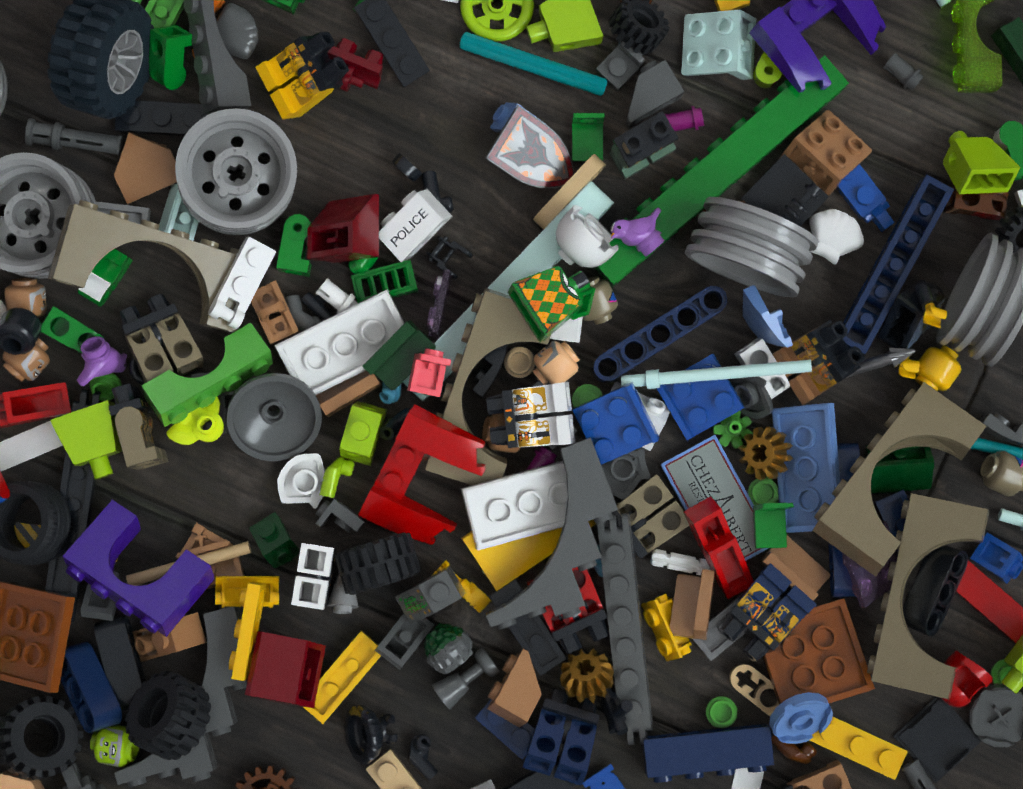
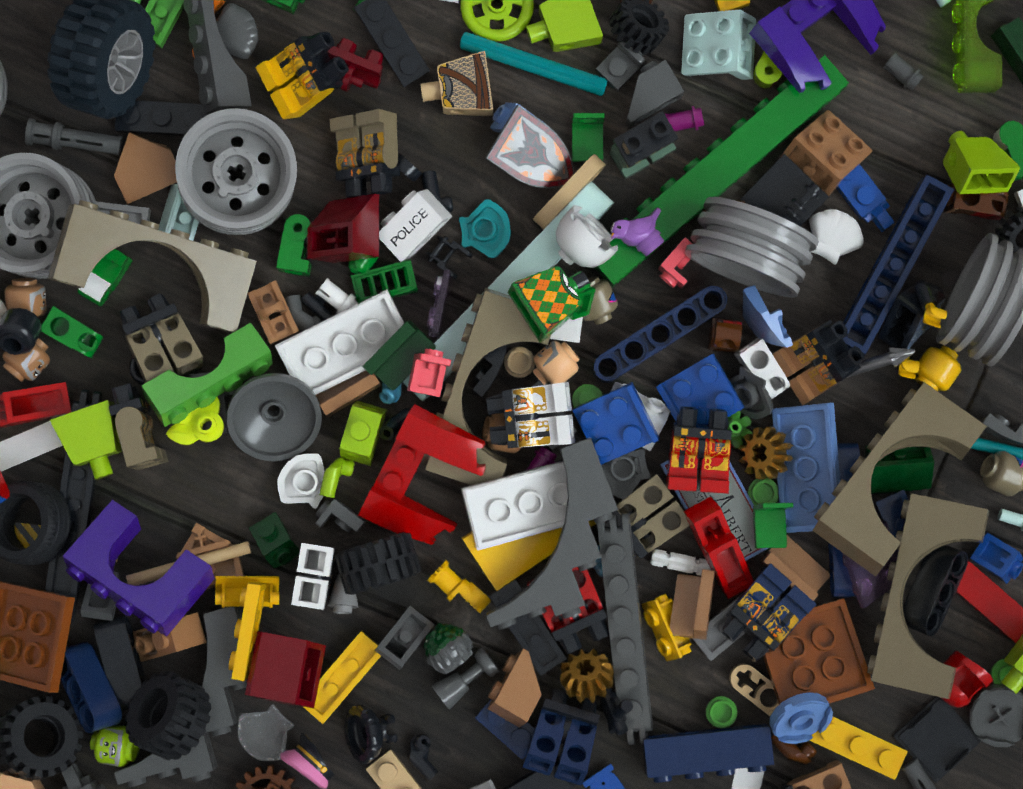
(100, 360): medium lavender animal -> none
(105, 385): bright green plate -> none
(167, 55): green leg -> none
(242, 281): white plate -> none
(264, 733): none -> clear animal
(308, 762): none -> piece
(366, 151): none -> hips
(430, 595): dark grey slope -> none
(462, 87): none -> torso
(486, 229): none -> teal animal
(654, 378): light aqua bar -> none
(675, 259): none -> coral bracket
(704, 442): none -> hips
(725, 335): none -> reddish brown leg

